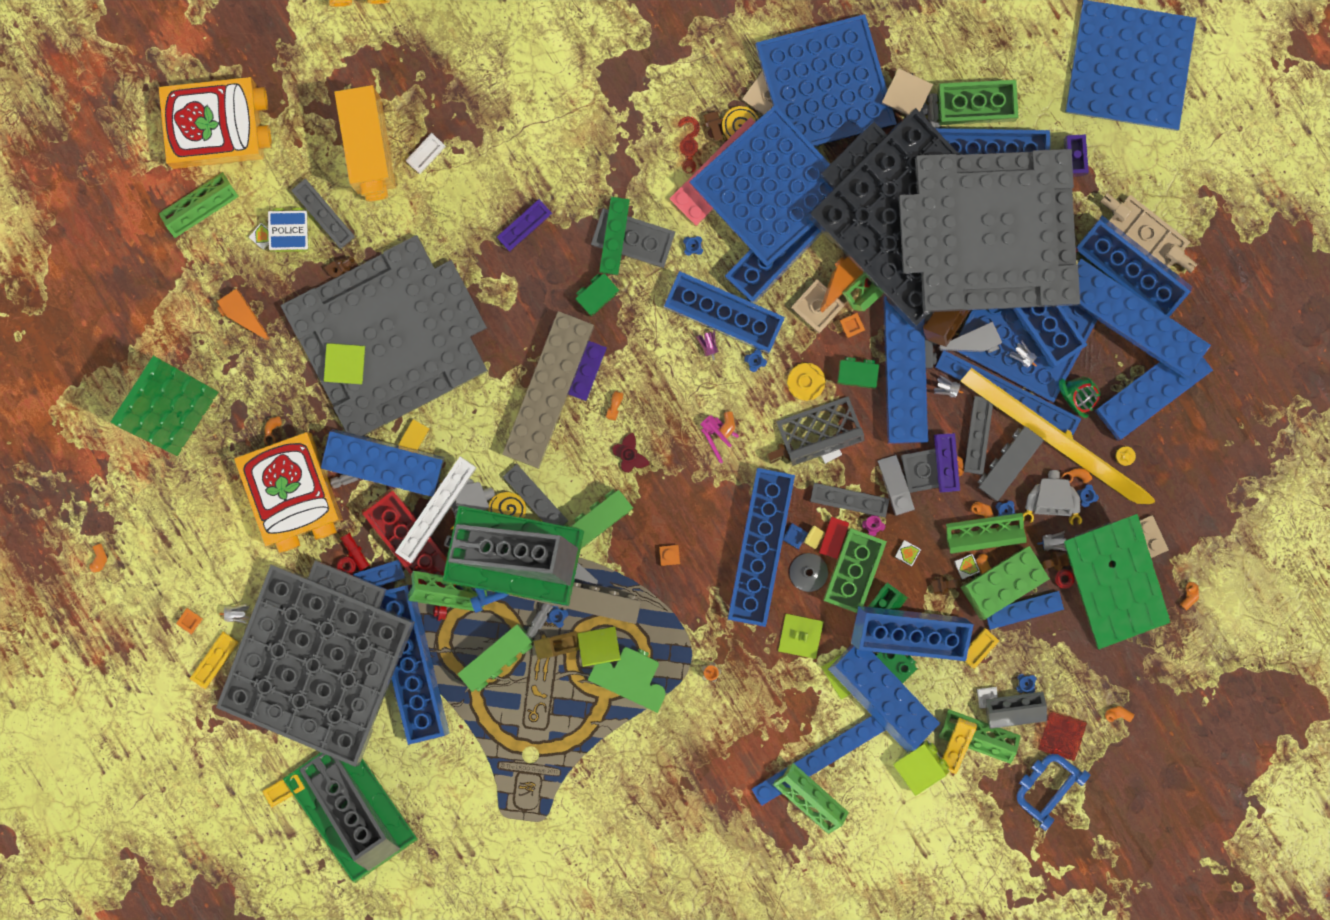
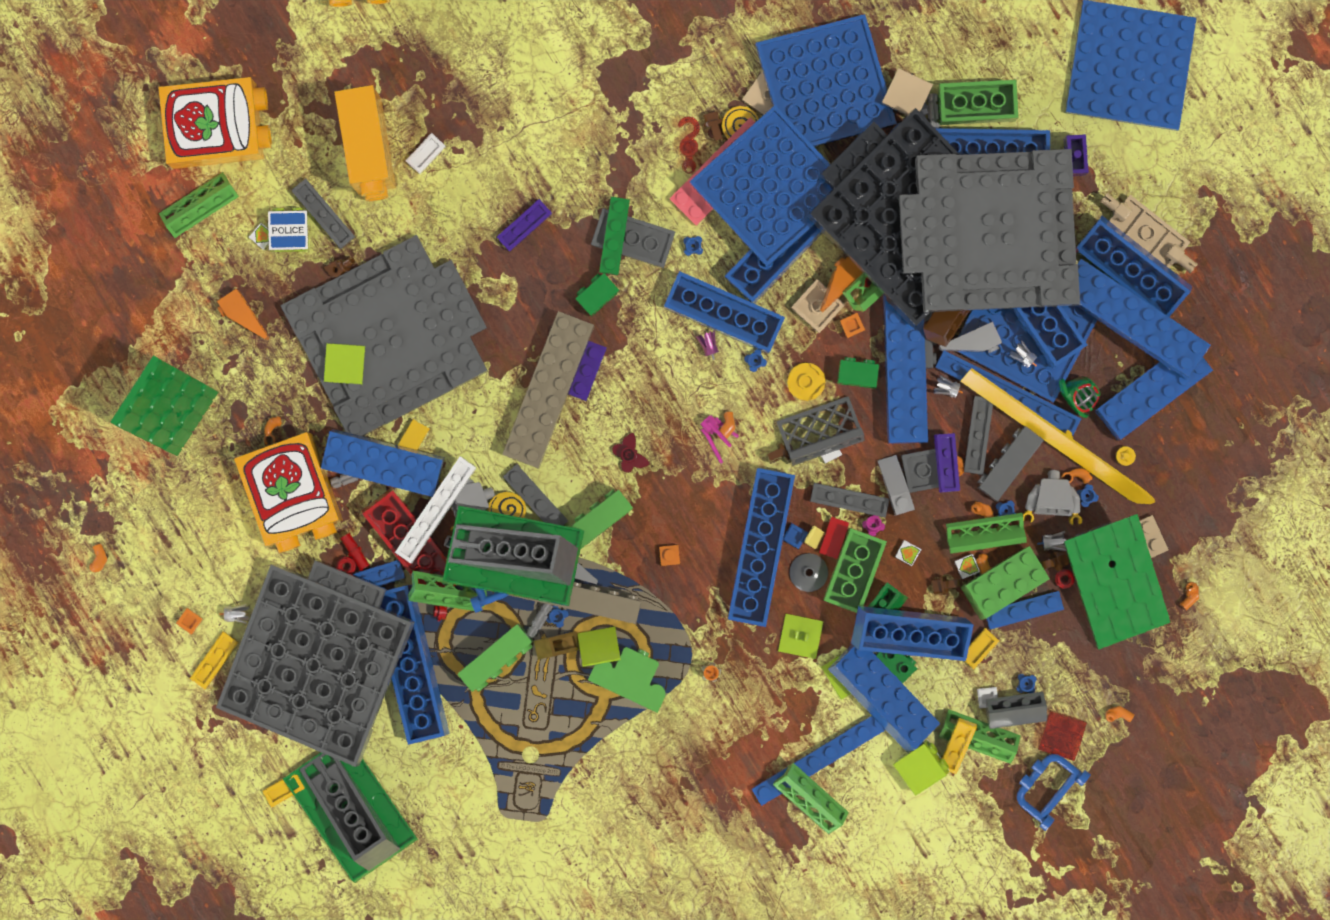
(616, 400): orange arm -> none

